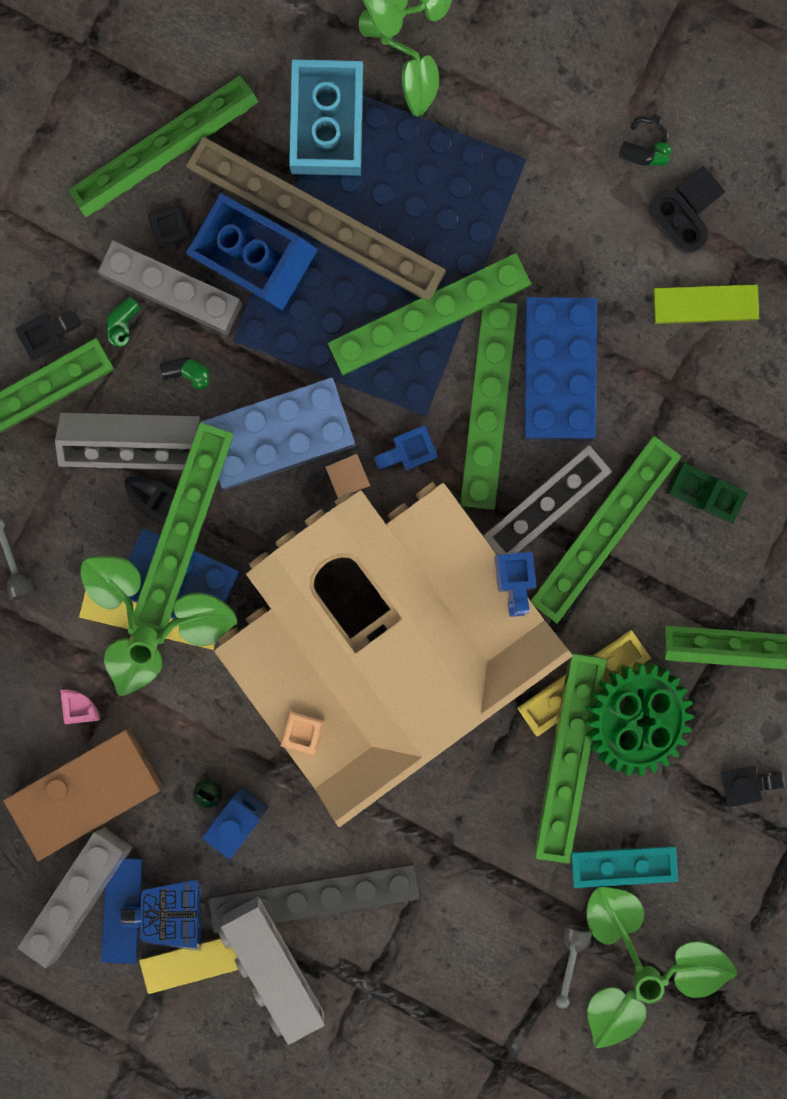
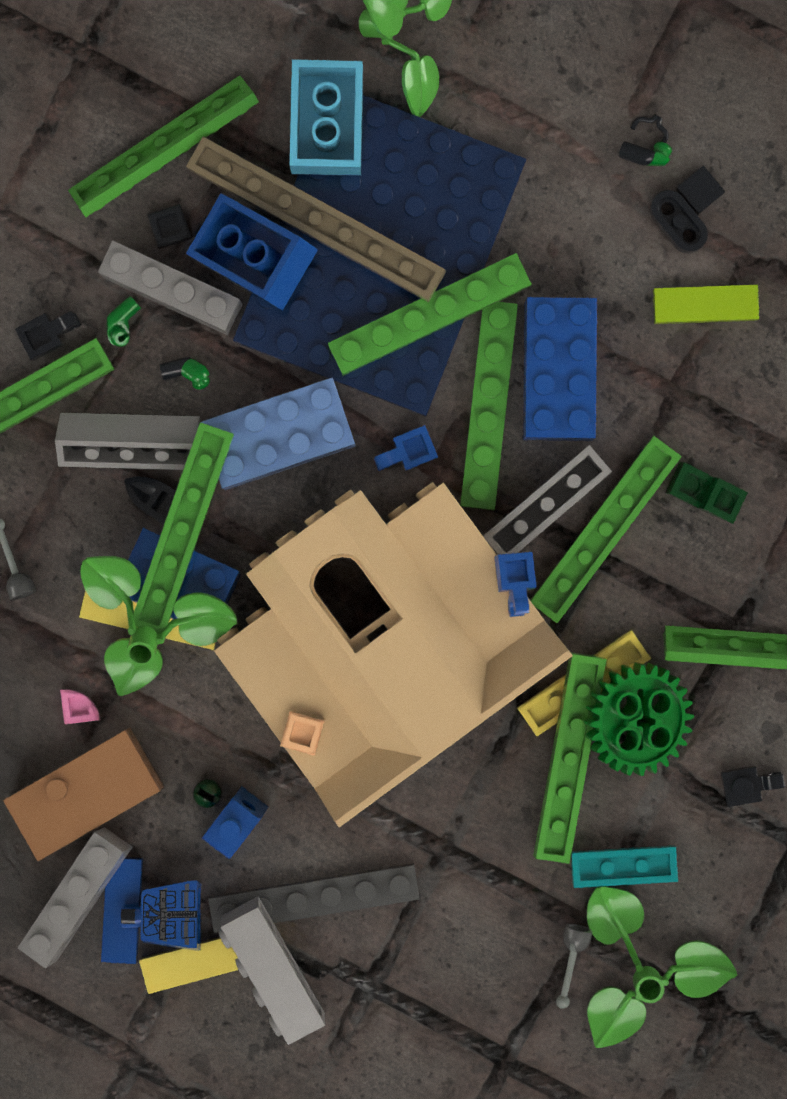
(347, 475): light nougat tile -> none

